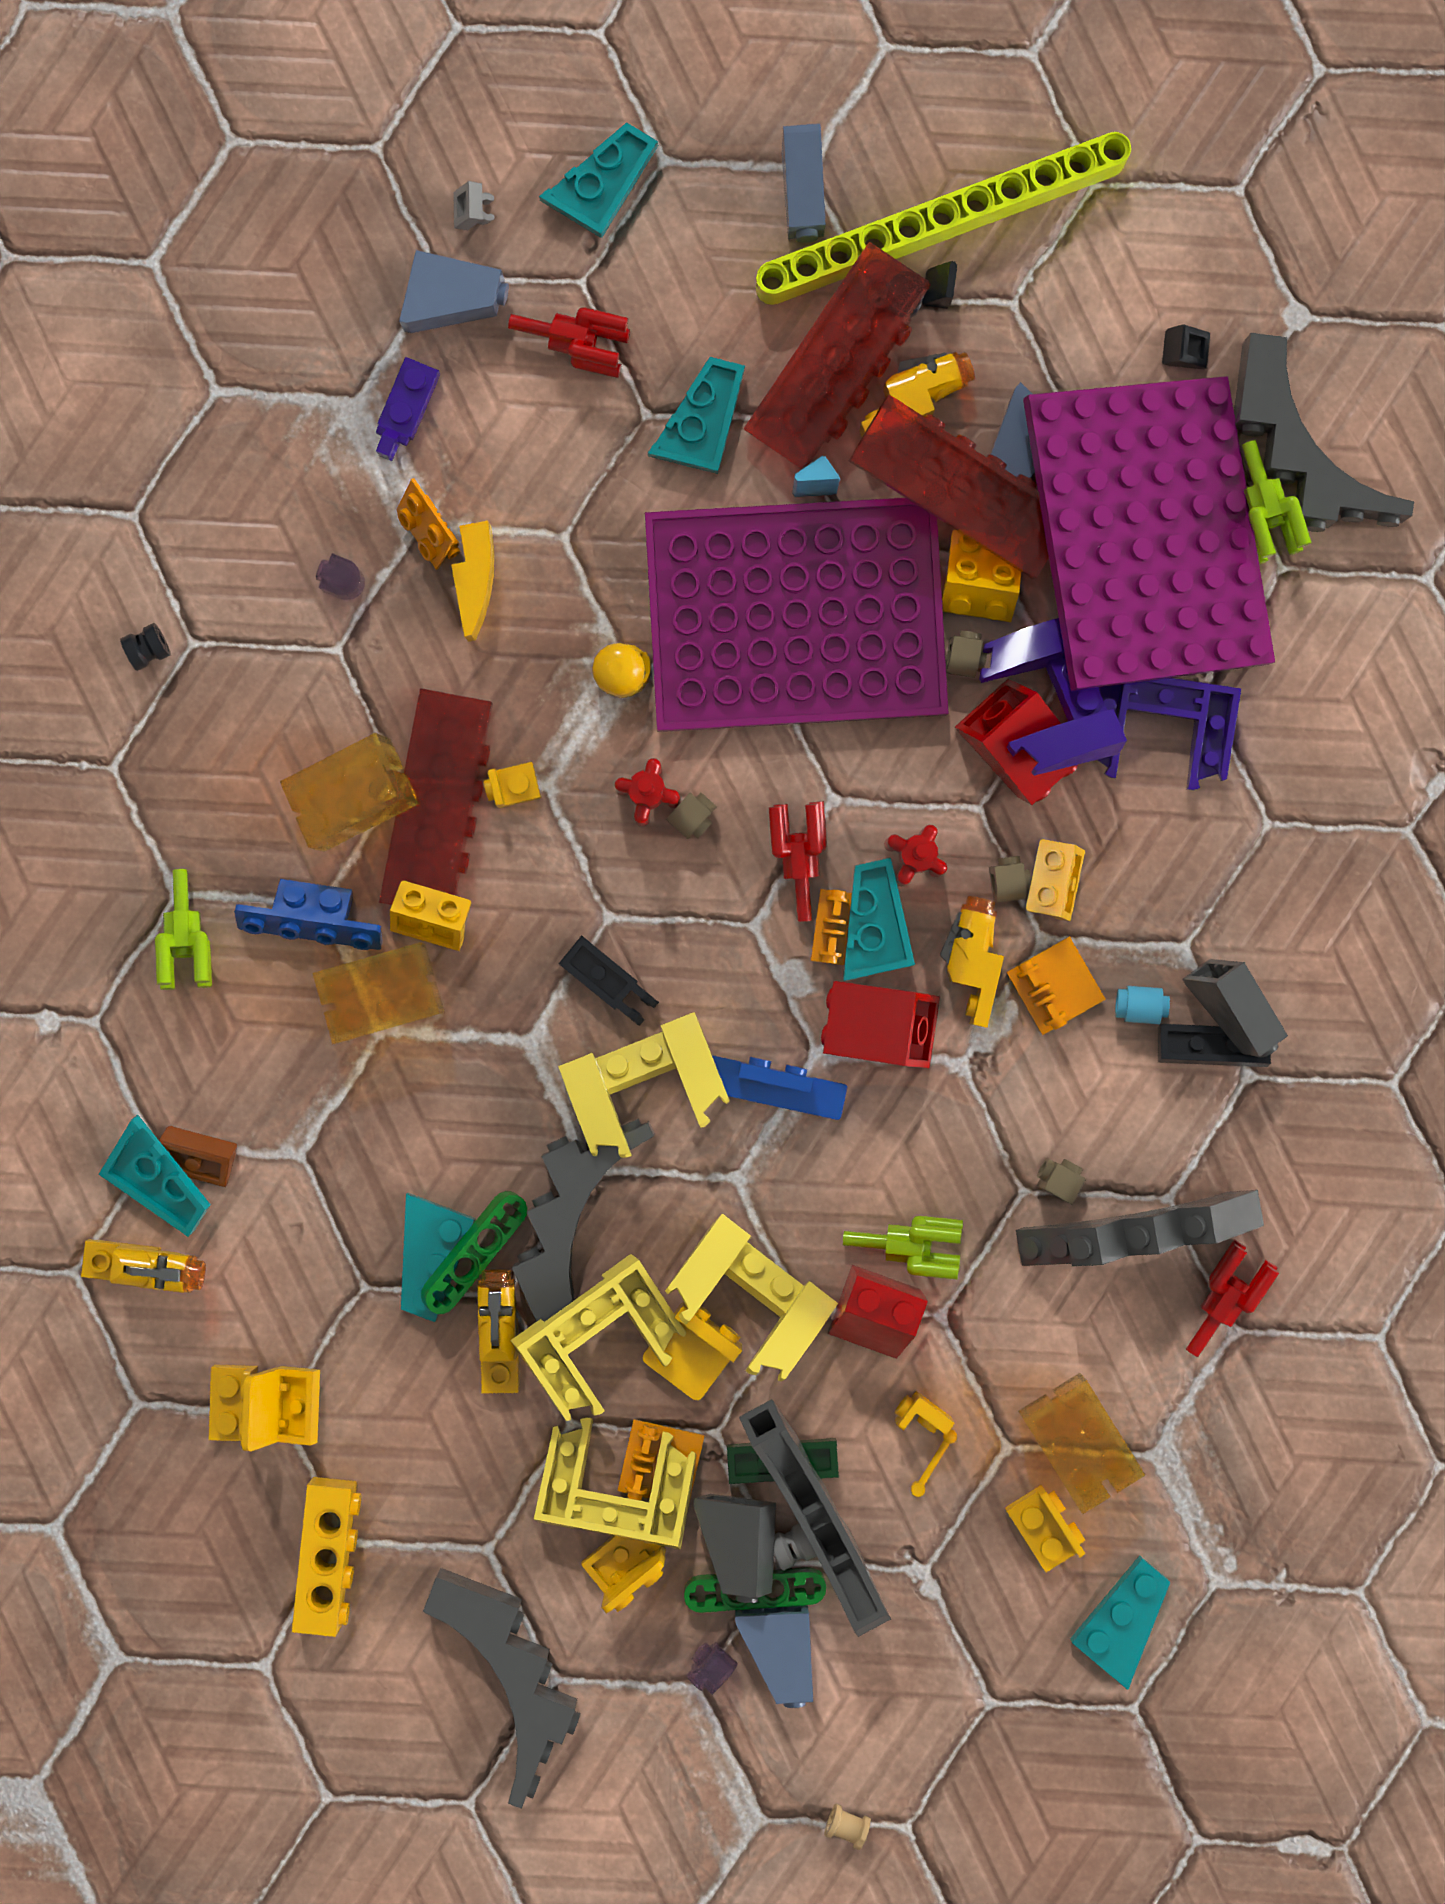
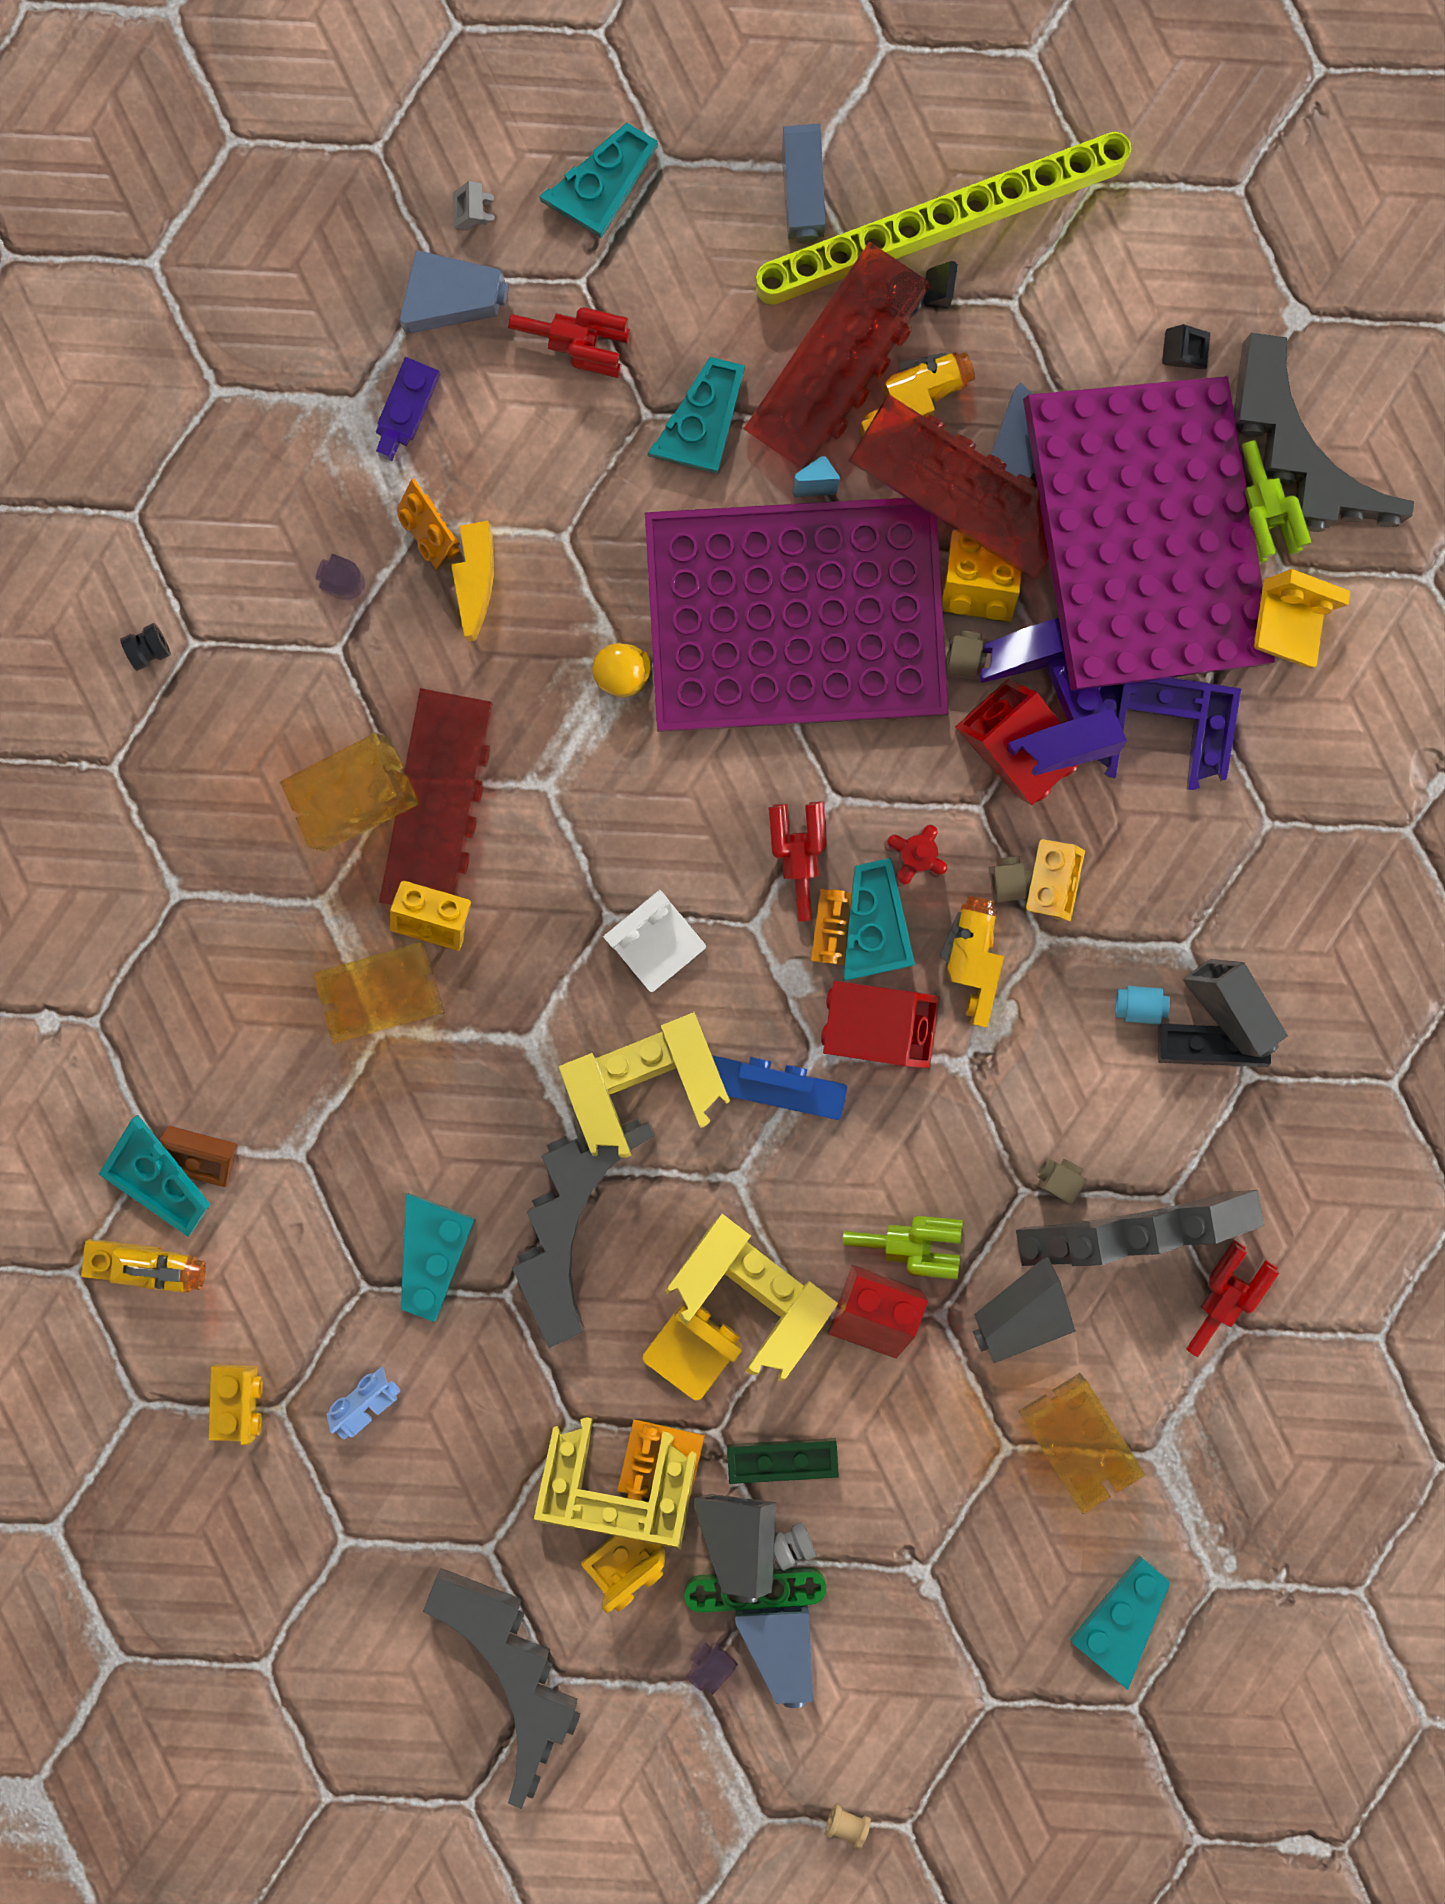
(182, 939): lime plant -> none
(280, 1407): yellow bracket -> none
(310, 914): blue bracket -> none
(311, 1612): yellow brick -> none
(348, 1414): none -> light blue hinge
(469, 1248): green beam -> none
(496, 1328): yellow plate -> none
(512, 785): yellow bracket -> none
(547, 1344): light yellow wedge -> none
(605, 978): black hinge -> none
(647, 791): red plant -> none
(655, 941): none -> white bracket
(692, 815): dark tan plate -> none
(817, 1515): dark grey arch -> none
(918, 1487): yellow hinge -> none
(930, 1414): yellow bracket -> none
(1024, 1314): none -> dark grey slope
(1044, 1528): yellow bracket -> none
(1056, 985): light orange hinge -> none
(1294, 615): none -> yellow bracket

